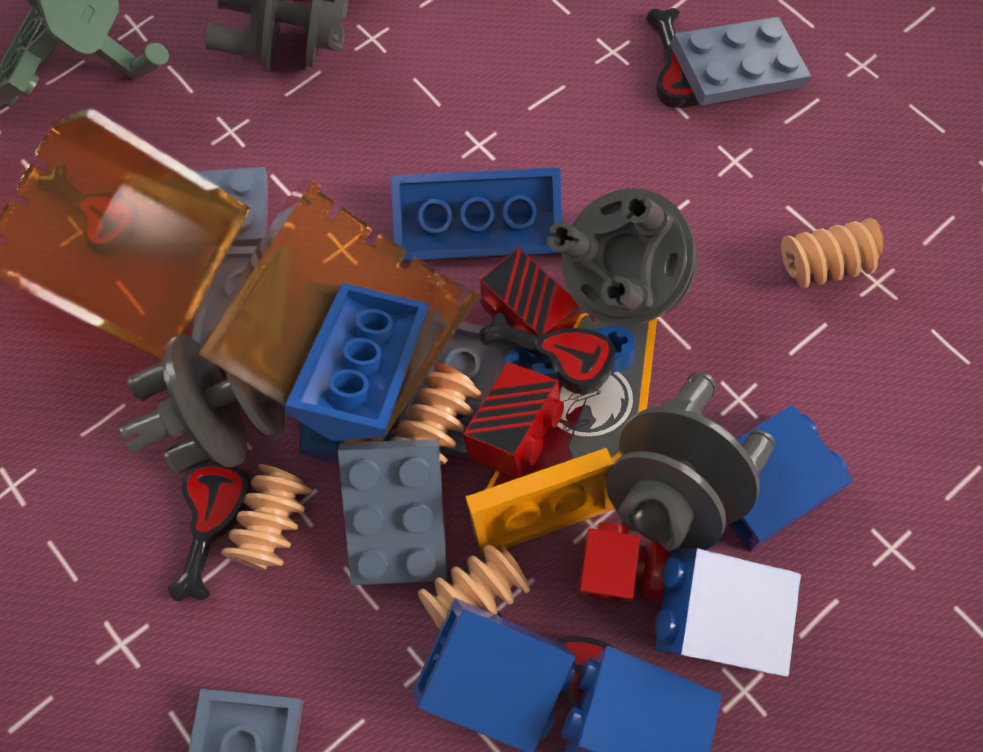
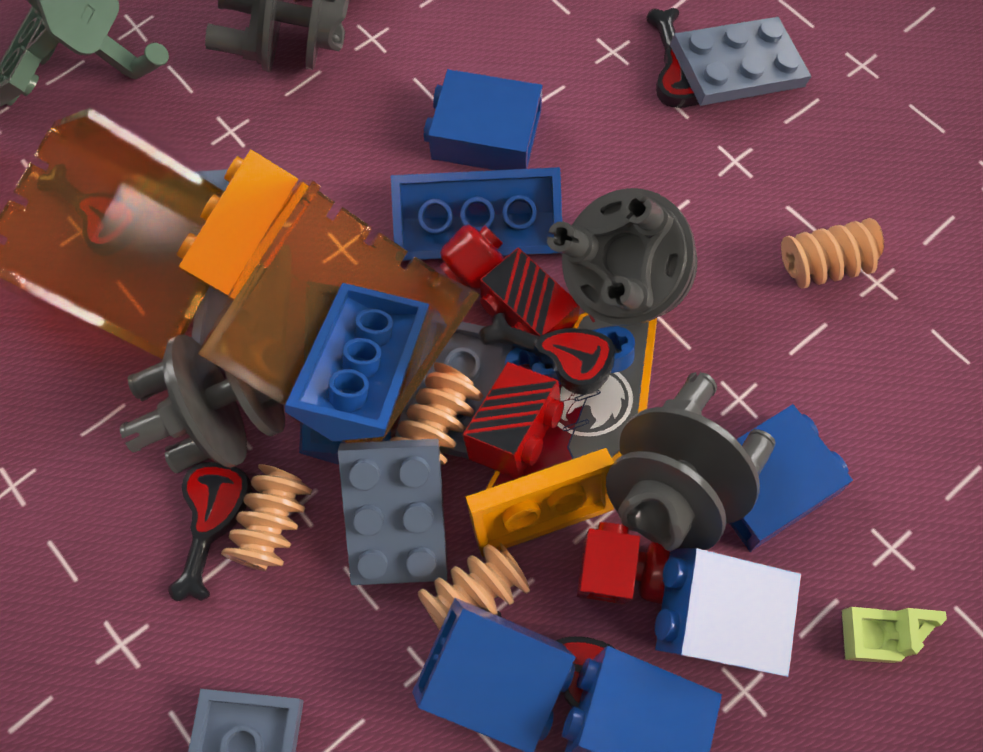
(236, 222): none -> light orange brick
(471, 255): none -> red head
(484, 121): none -> blue brick
(887, 634): none -> yellowish green slope

